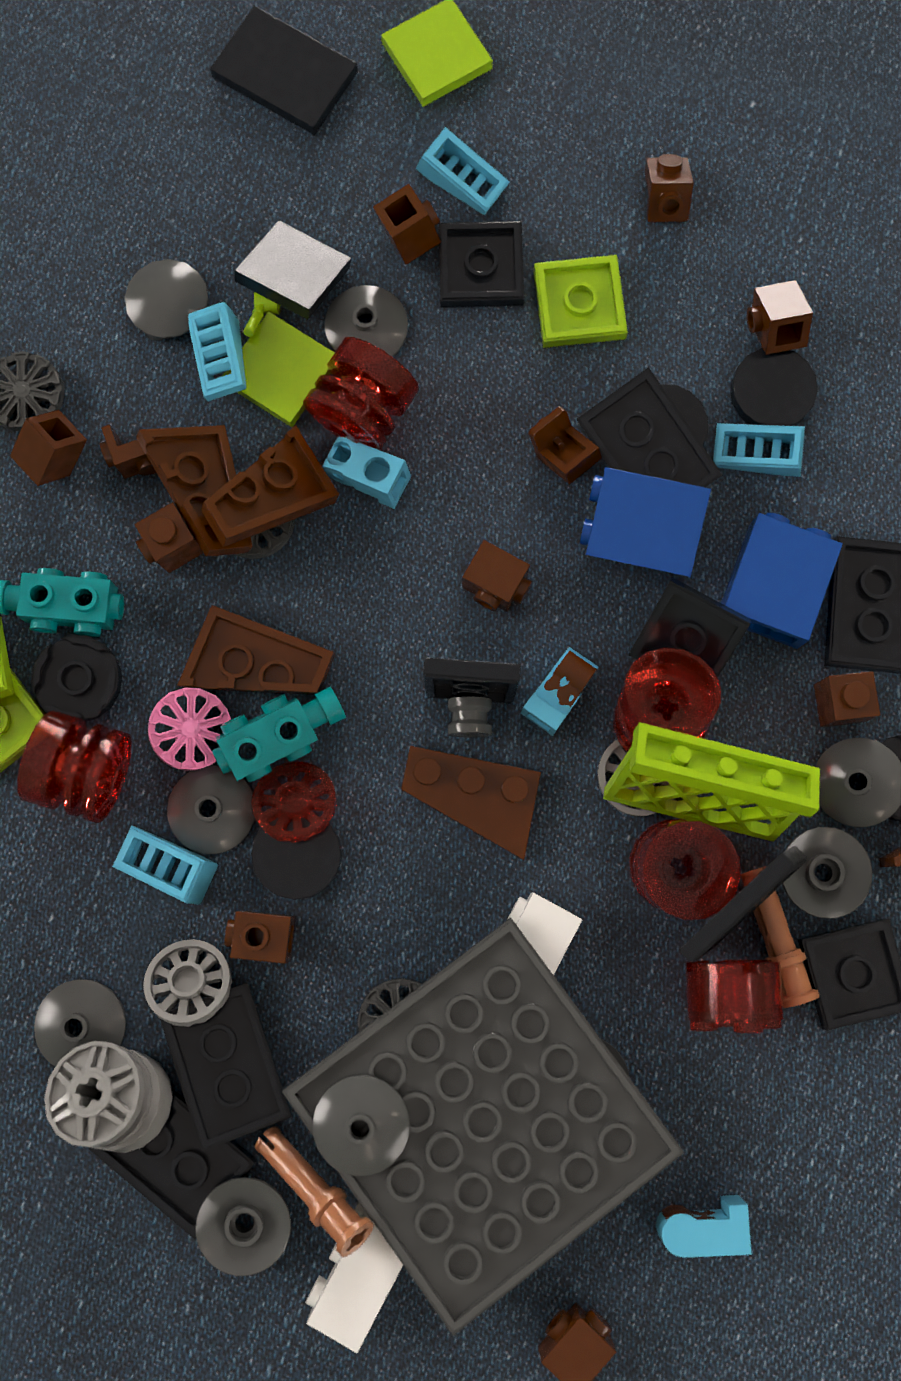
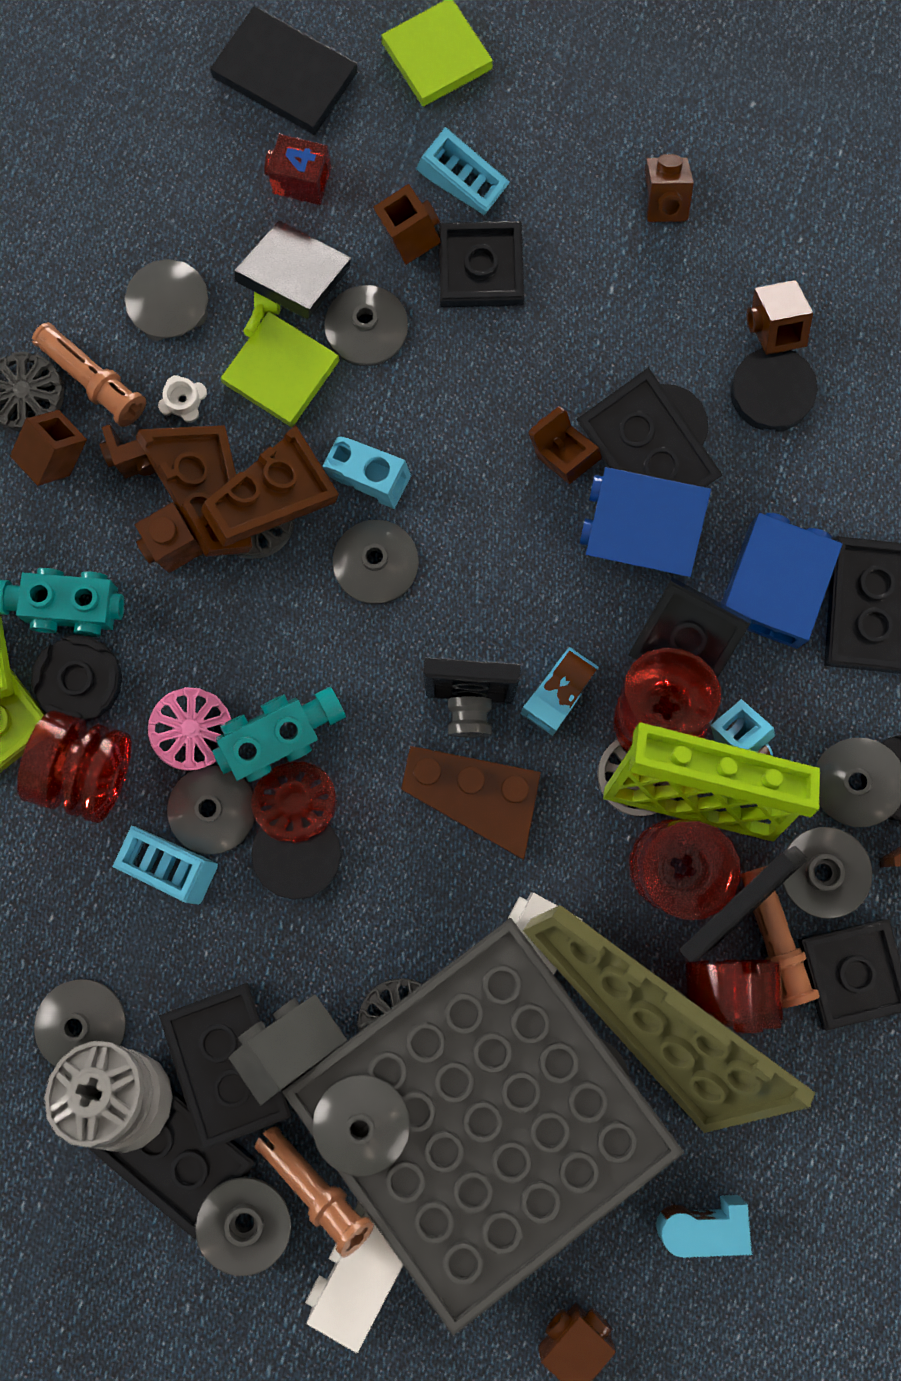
(101, 385): none -> nougat pin
(173, 390): none -> white plate
(187, 982): light grey wheel -> none
(210, 326): medium azure slope -> none
(252, 657): reddish brown wing -> none
(260, 936): reddish brown brick -> none
(286, 1048): none -> dark grey brick
(298, 169): none -> clear red brick
(361, 393): clear red wheel -> none
(380, 581): none -> dark grey dish
(496, 578): reddish brown brick -> none
(580, 301): lime tile -> none
(684, 1048): none -> olive wing
(748, 732): none -> medium azure leg
(776, 434): medium azure slope -> none
(847, 699): reddish brown brick -> none

